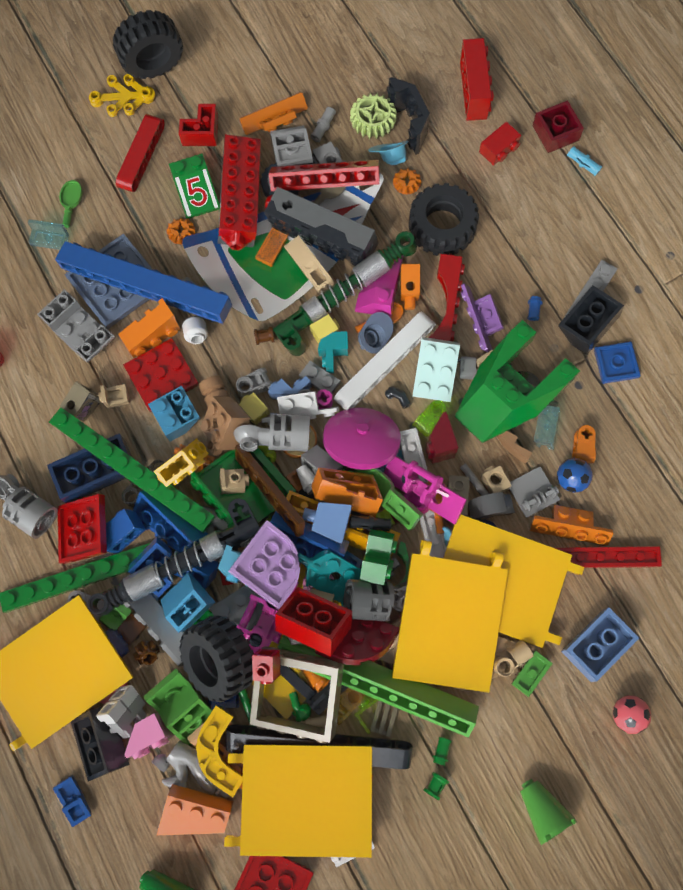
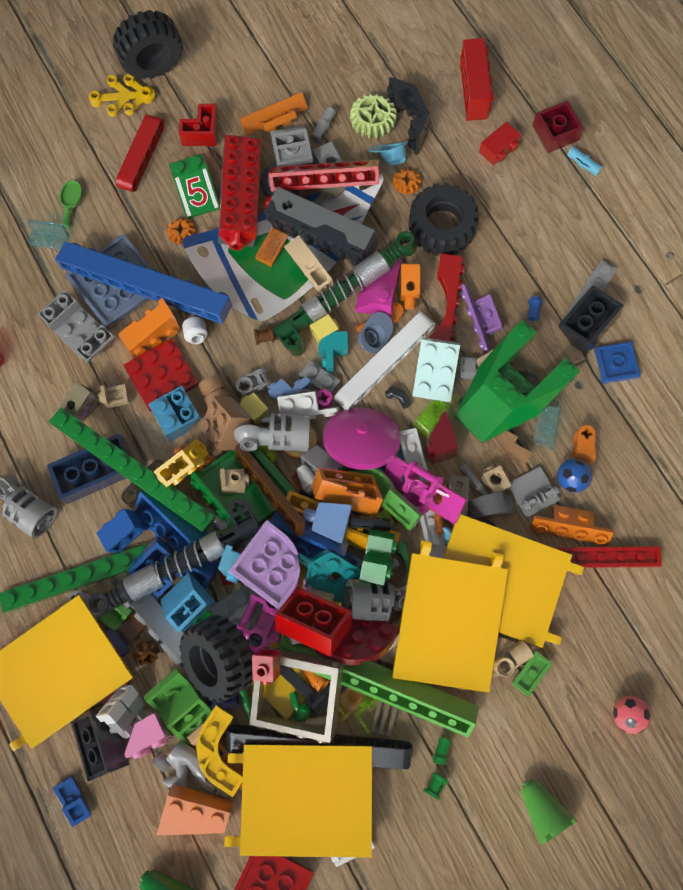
(82, 529): red plate -> none
(600, 645): medium blue brick -> none

